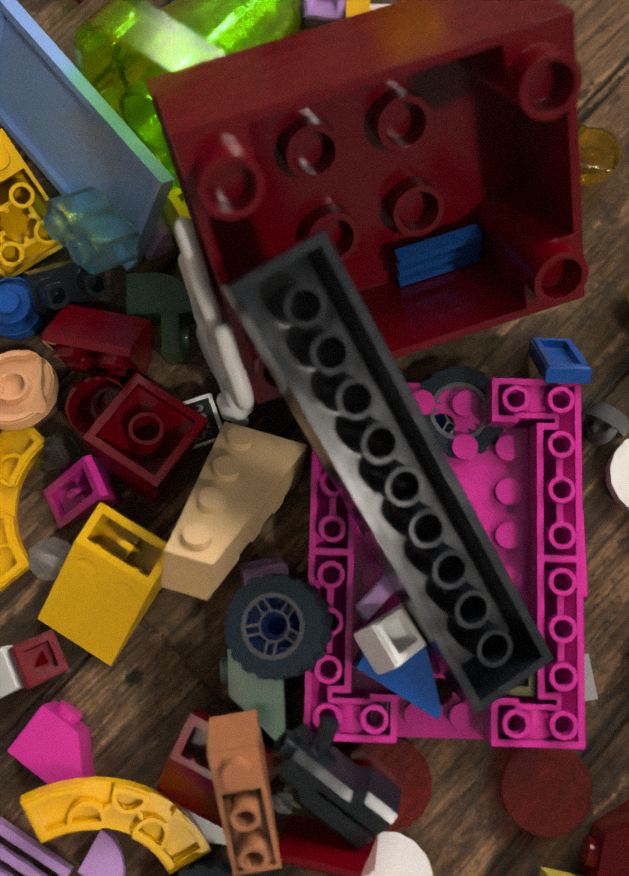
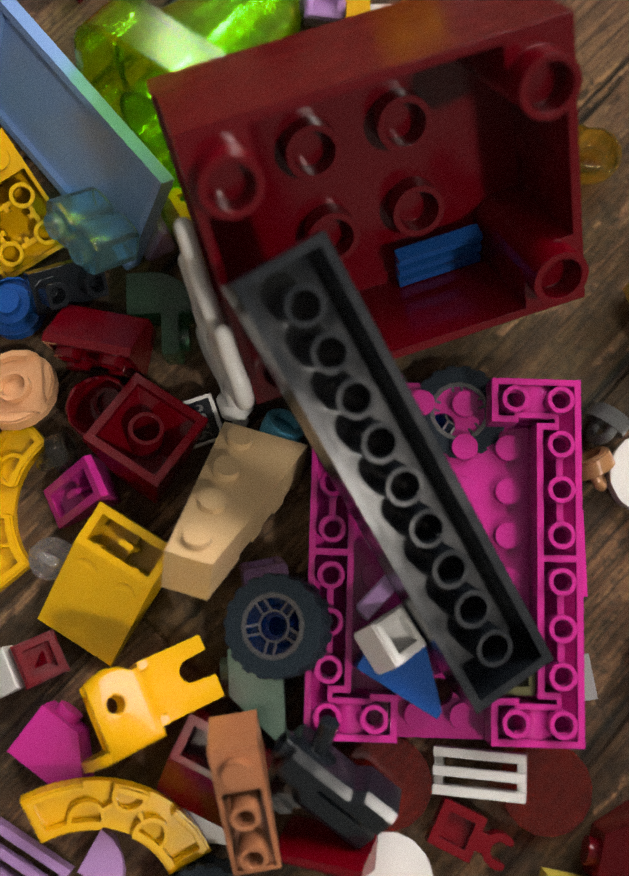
(146, 701): none -> yellow piece
(282, 424): none -> medium azure tile
(461, 832): none -> dark red plate
(479, 792): none -> white tile
(559, 361): blue tile -> none
(595, 465): none -> medium nougat tile

